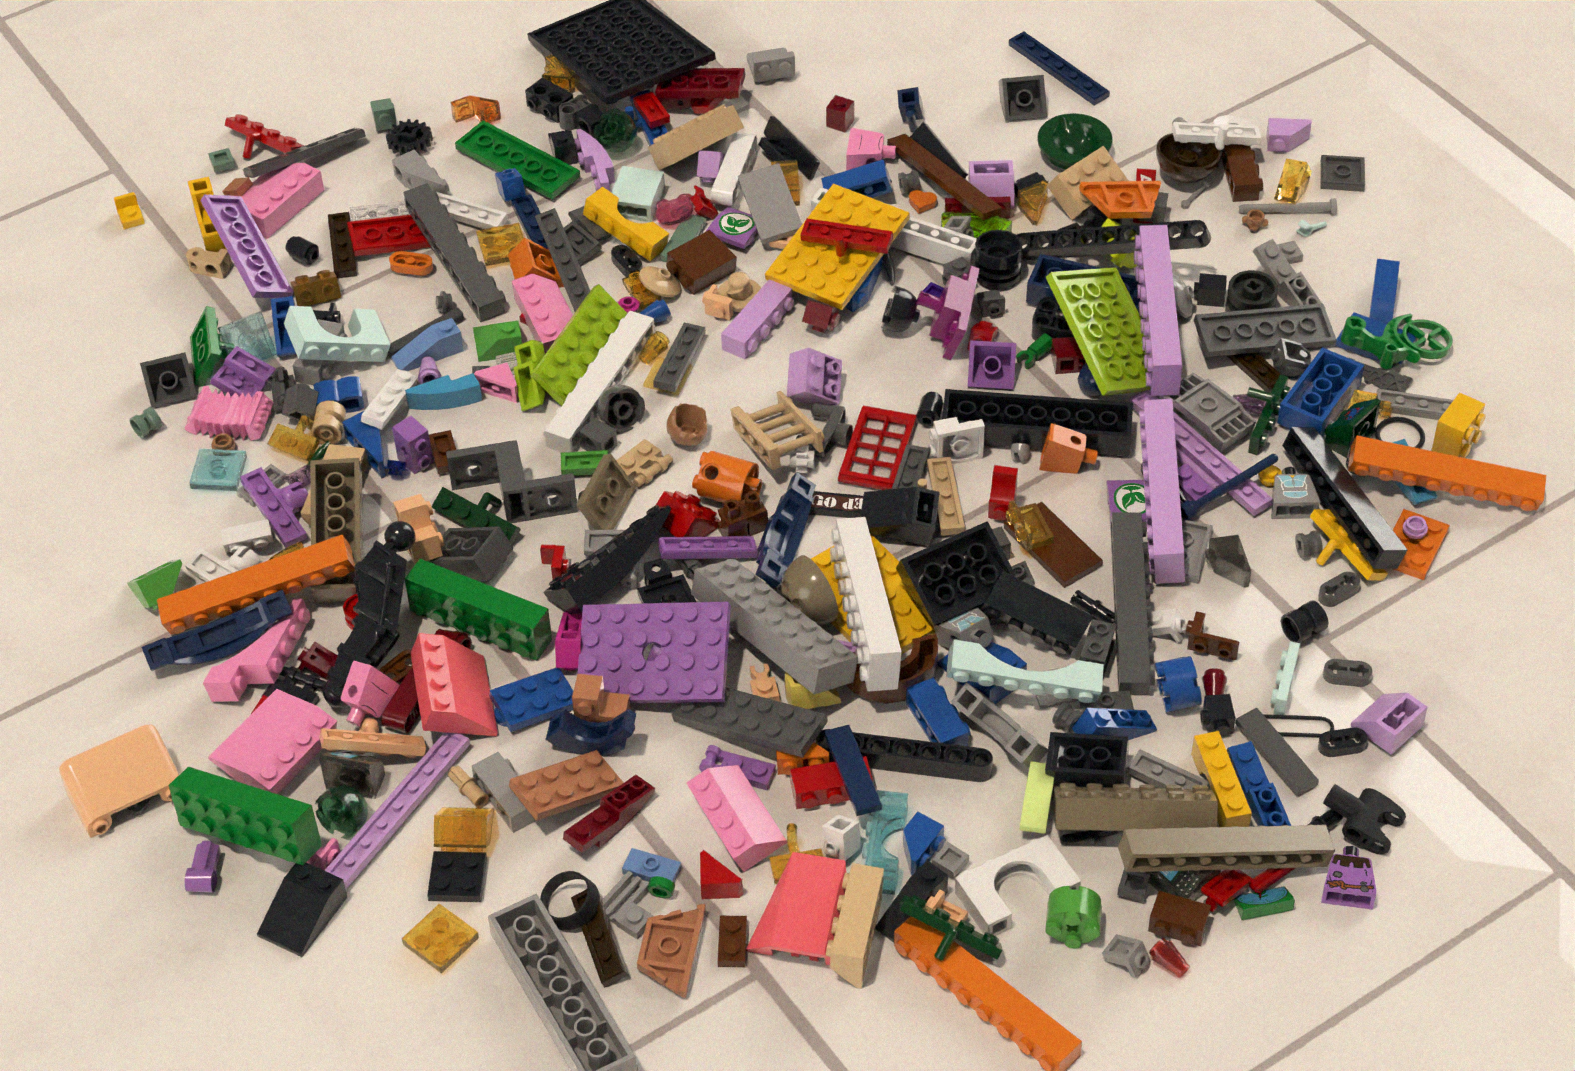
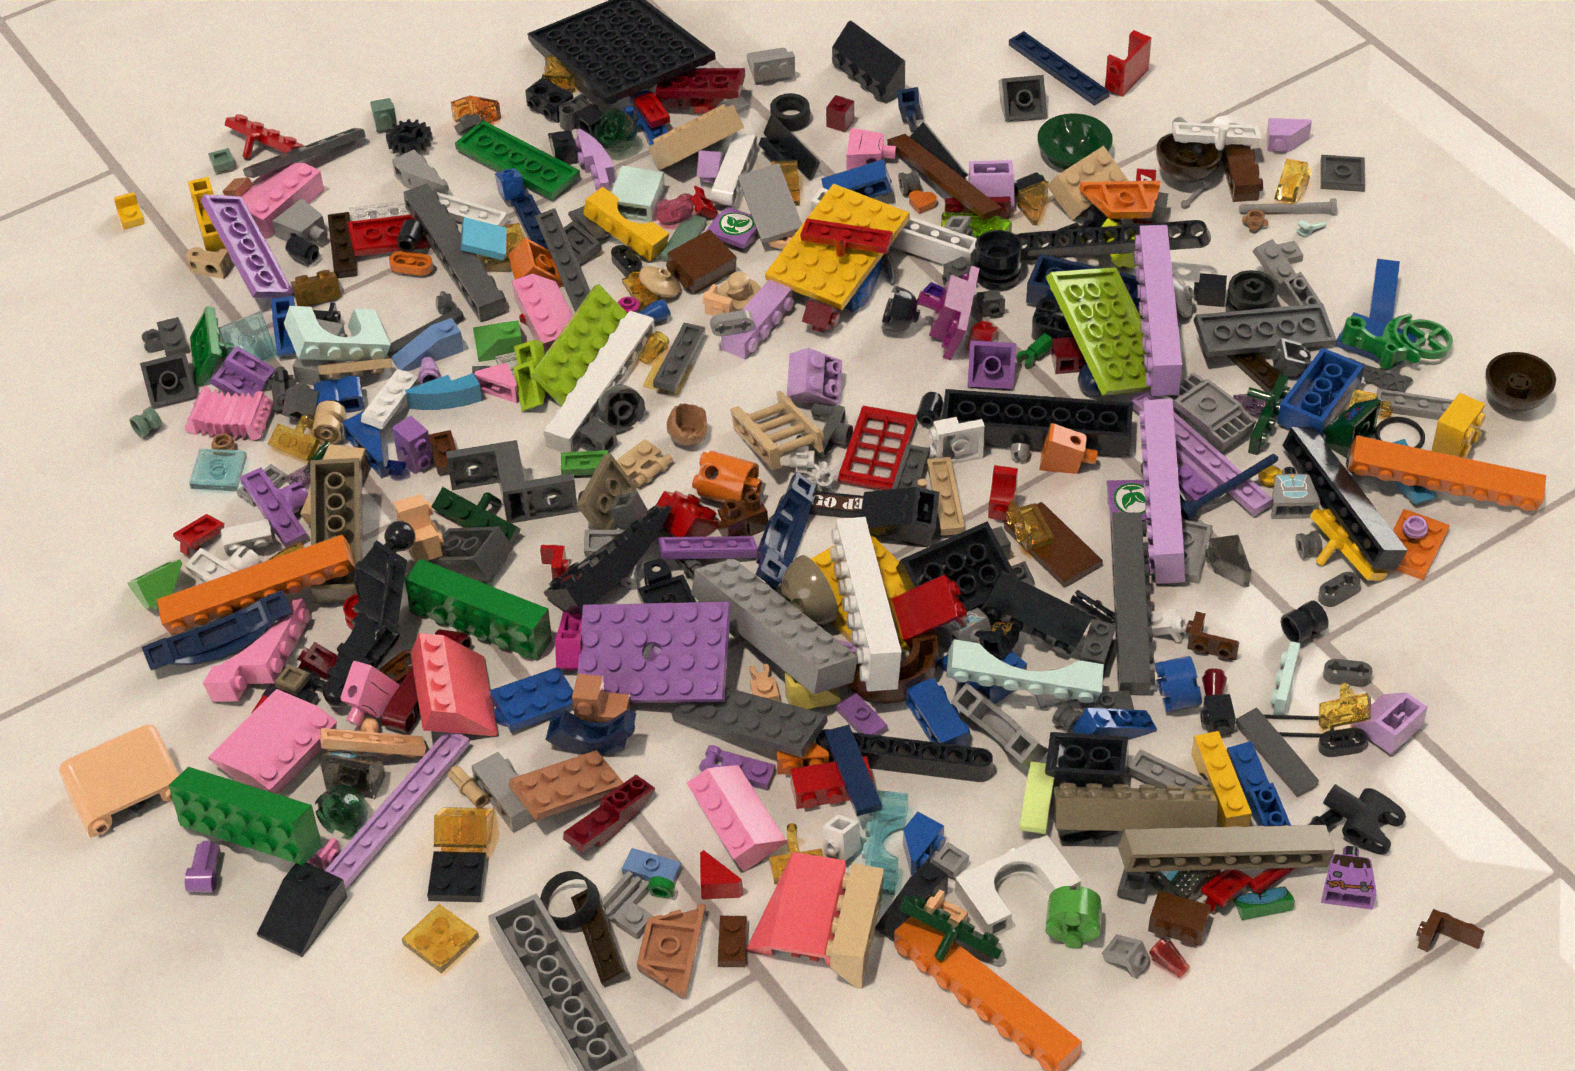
(168, 338): none -> dark grey hinge
(197, 533): none -> red plate
(292, 679): none -> dark tan tile
(300, 221): none -> light grey torso
(355, 368): none -> tan plate
(409, 235): none -> black brick
(466, 122): none -> dark grey plate
(483, 238): none -> medium azure tile
(628, 509): none -> dark grey brick
(732, 323): none -> light grey beam
(795, 102): none -> black tyre
(828, 476): none -> white gear
(861, 716): none -> medium lavender plate
(869, 62): none -> black slope
(928, 608): none -> red panel
(1001, 637): none -> black leg
(1124, 74): none -> red panel
(1346, 710): none -> clear yellow plate
(1448, 926): none -> reddish brown bracket
(1519, 380): none -> dark brown piece

